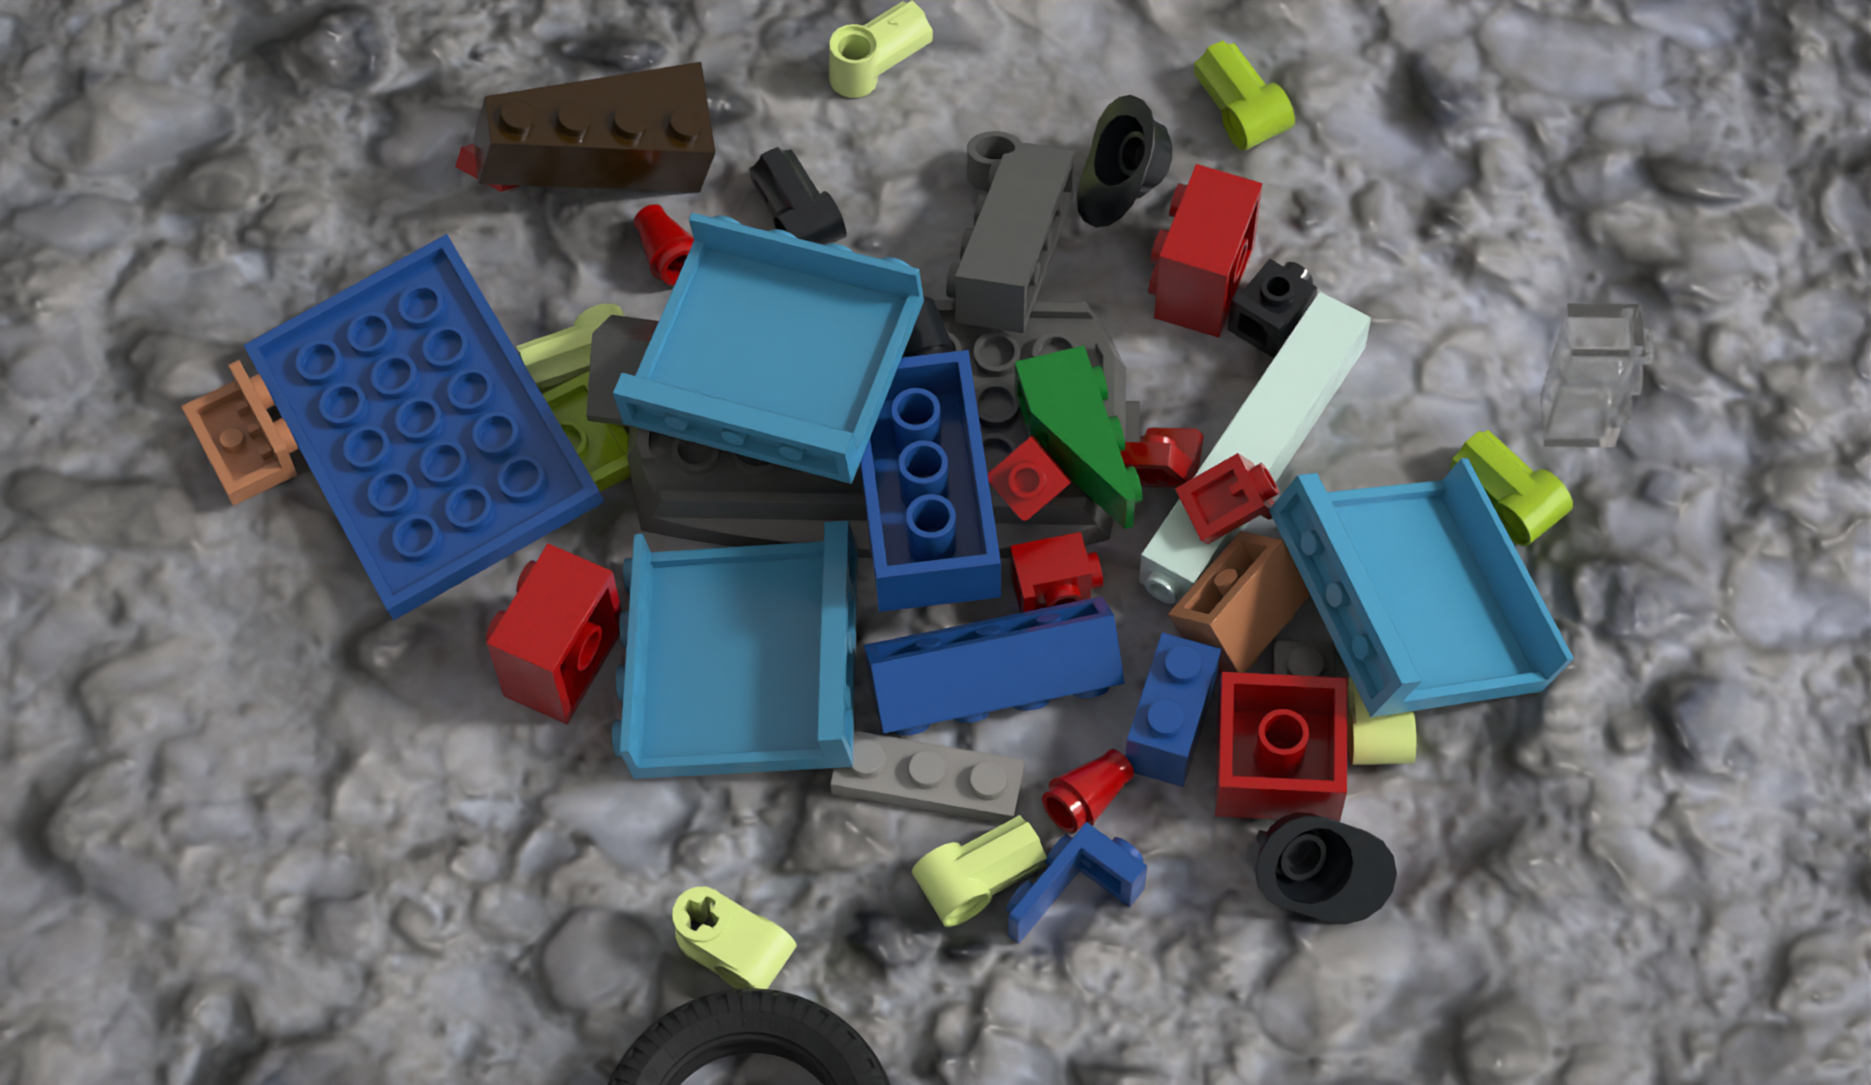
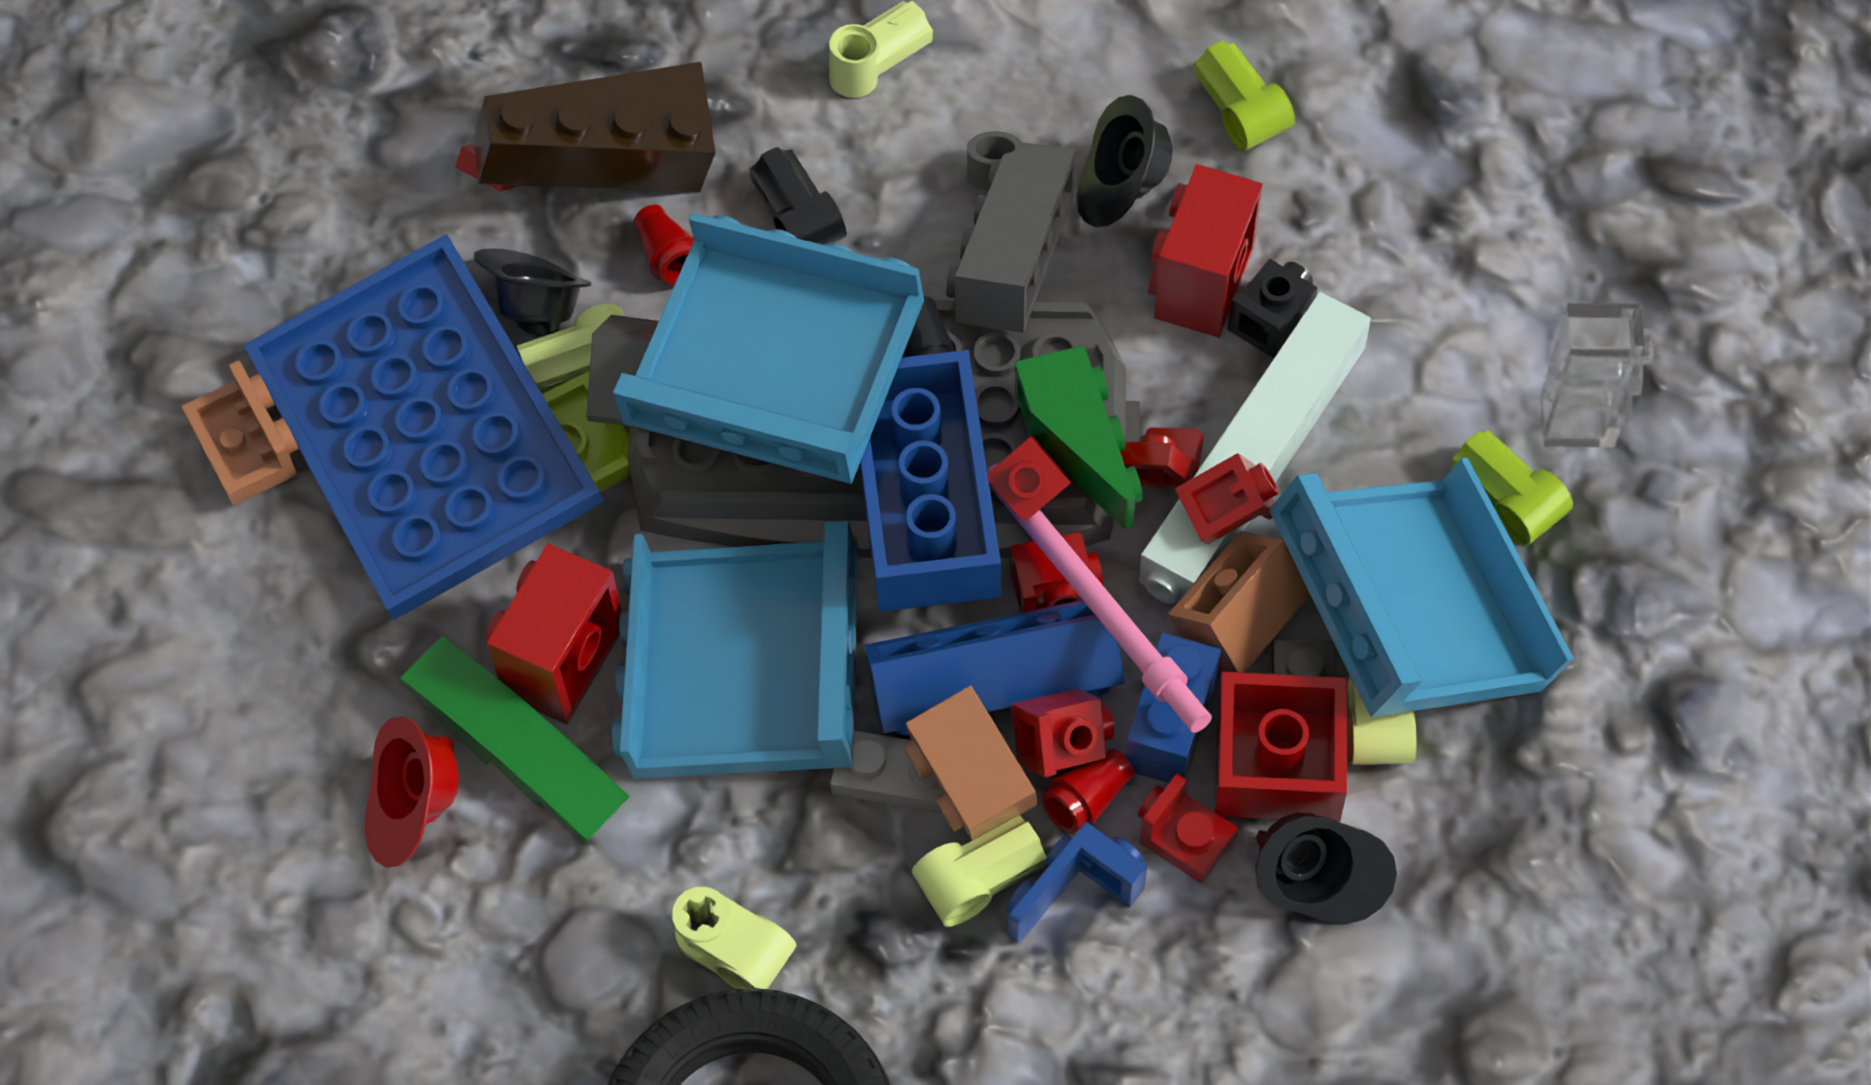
(409, 787): none -> red piece
(514, 738): none -> green slope
(531, 289): none -> black piece
(970, 764): none -> nougat brick
(1045, 729): none -> red brick
(1160, 673): none -> bright pink bar
(1184, 829): none -> red bracket

